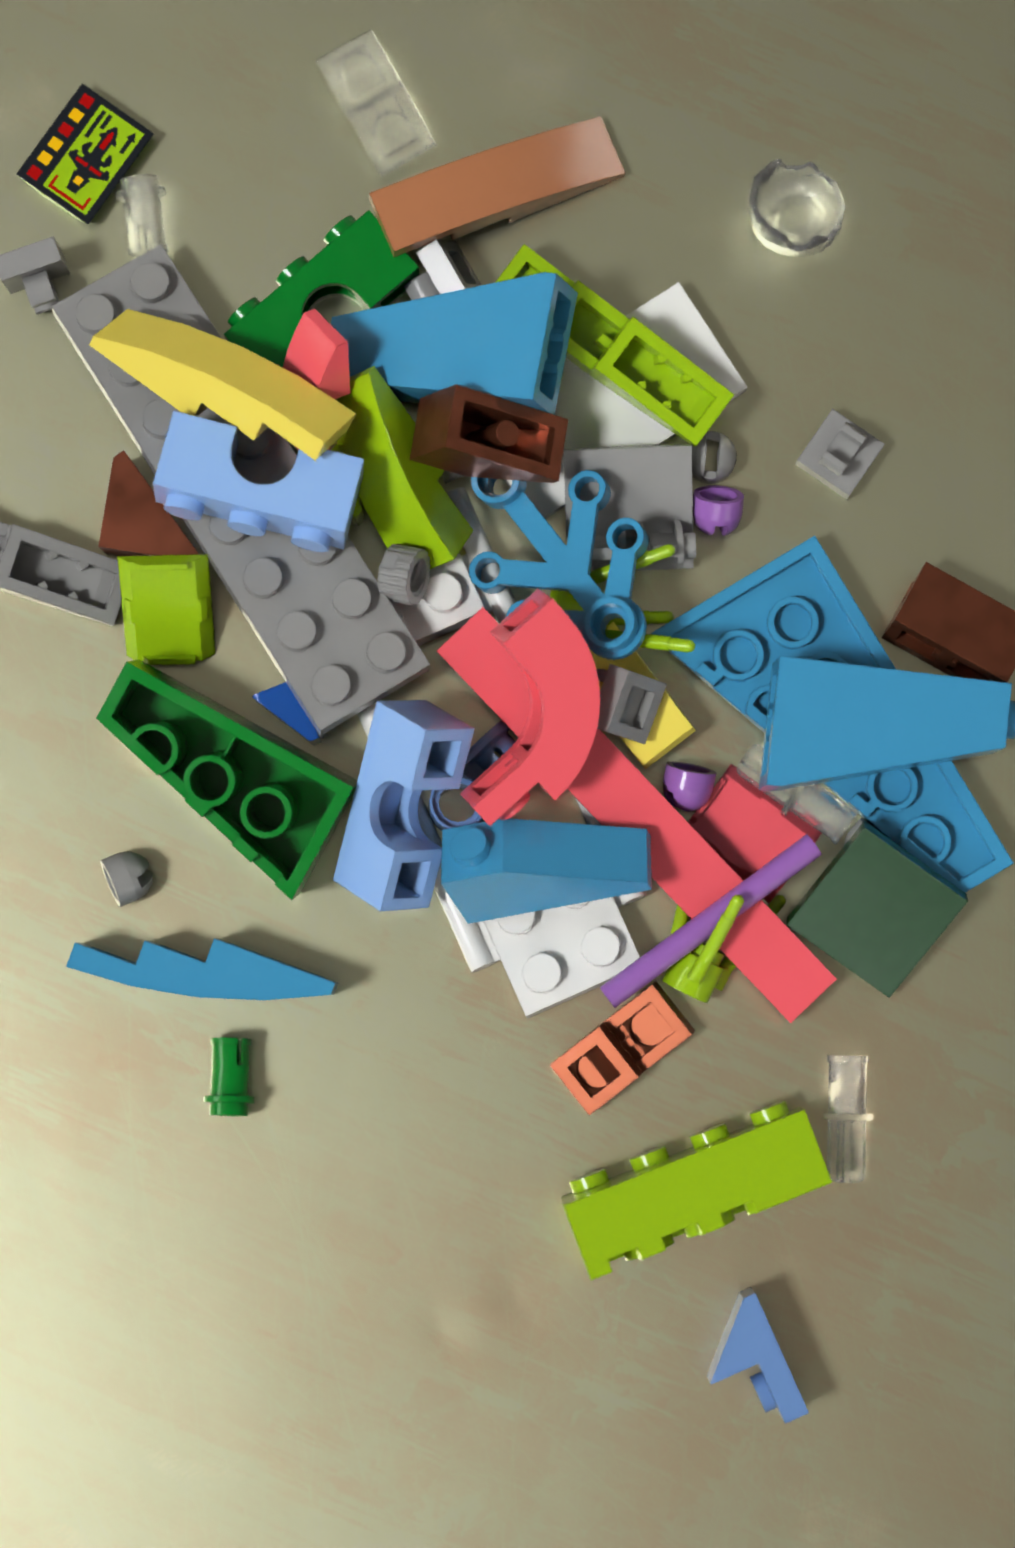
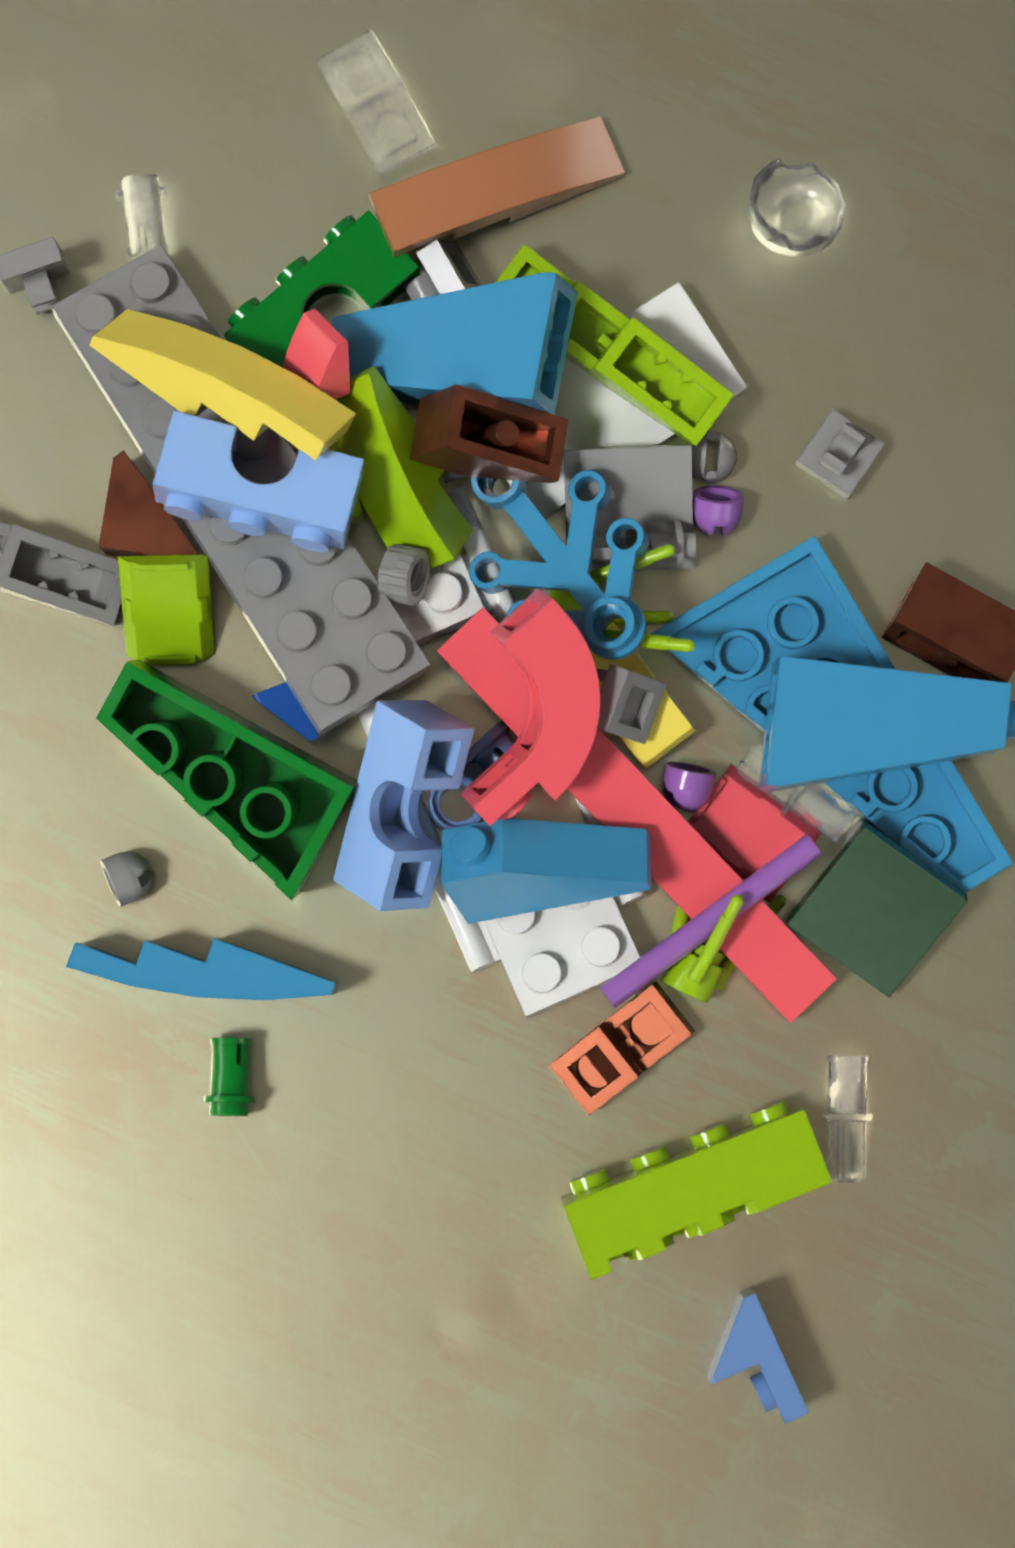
(84, 154): piece -> none

